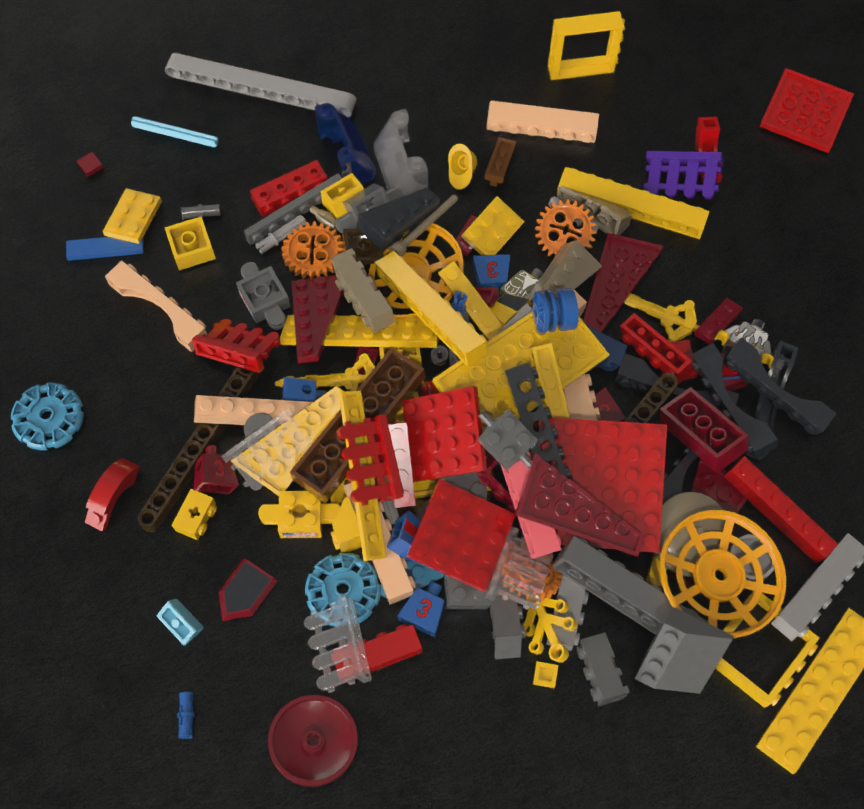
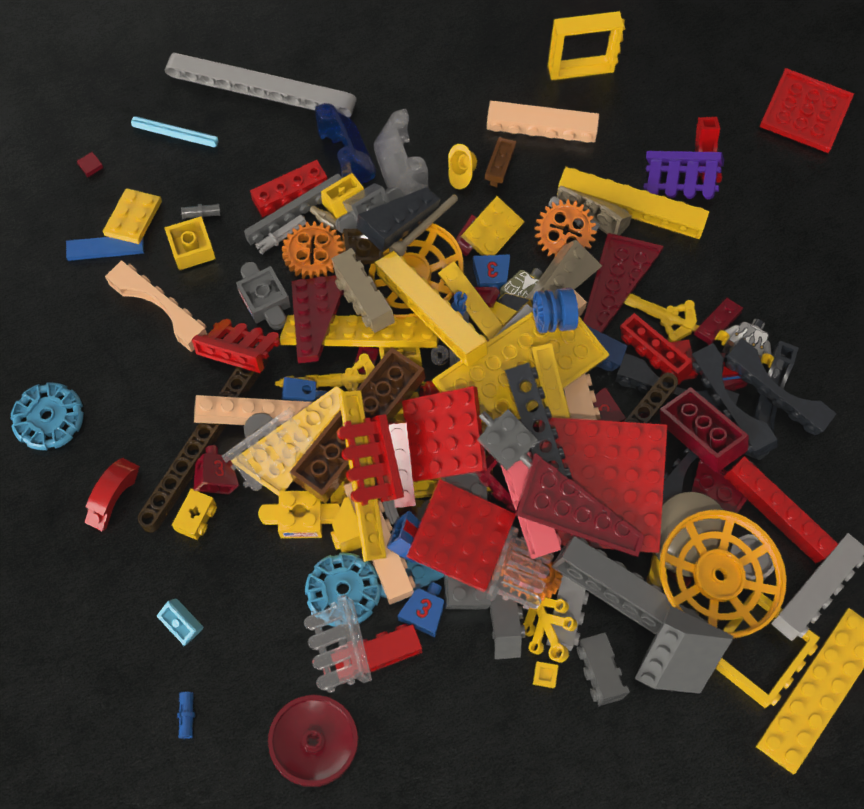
(244, 591): black tile -> none

